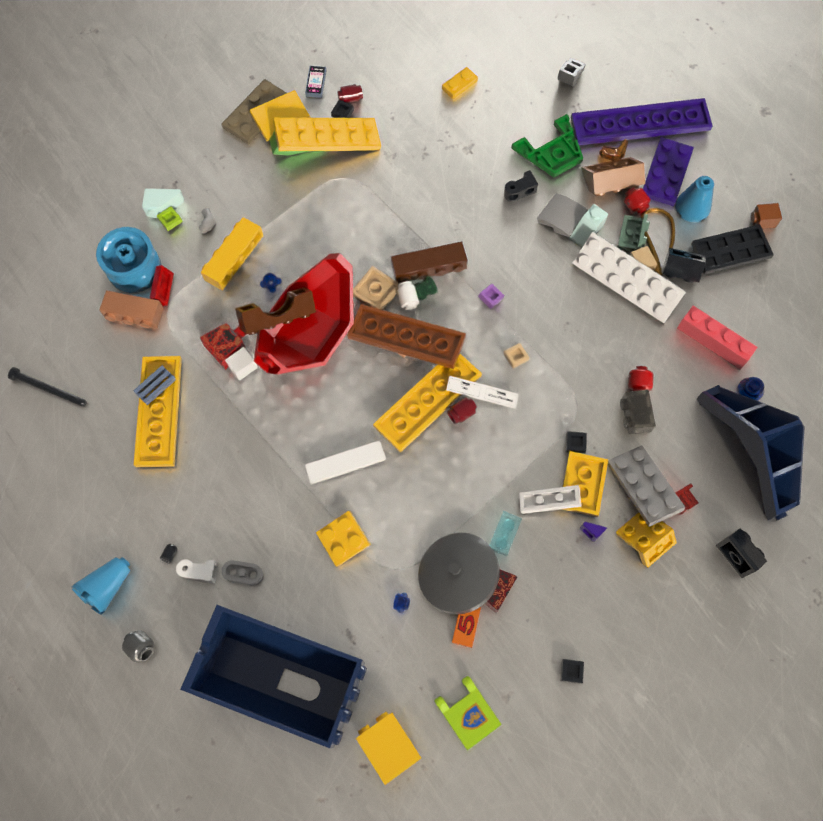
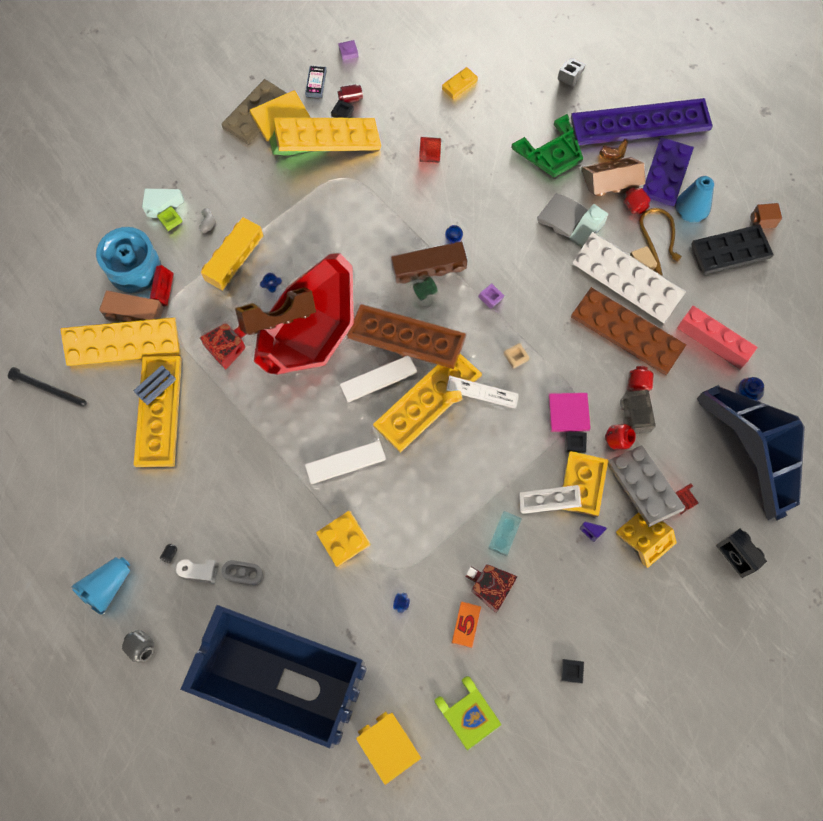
(120, 341): none -> yellow plate
(241, 363): white brick -> none
(348, 50): none -> medium lavender plate
(375, 289): tan tile -> none
(378, 378): none -> white tile
(407, 295): white brick -> none
(430, 149): none -> clear red panel
(452, 397): none -> yellow tile
(454, 229): none -> clear blue plate
(458, 573): dark grey dish -> none
(462, 410): dark red brick -> none
(521, 188): black leg -> none
(569, 412): none -> dark pink tile
(620, 436): none -> red head
(628, 331): none -> dark orange plate
(633, 232): sand green bracket -> none
(684, 265): black brick -> none

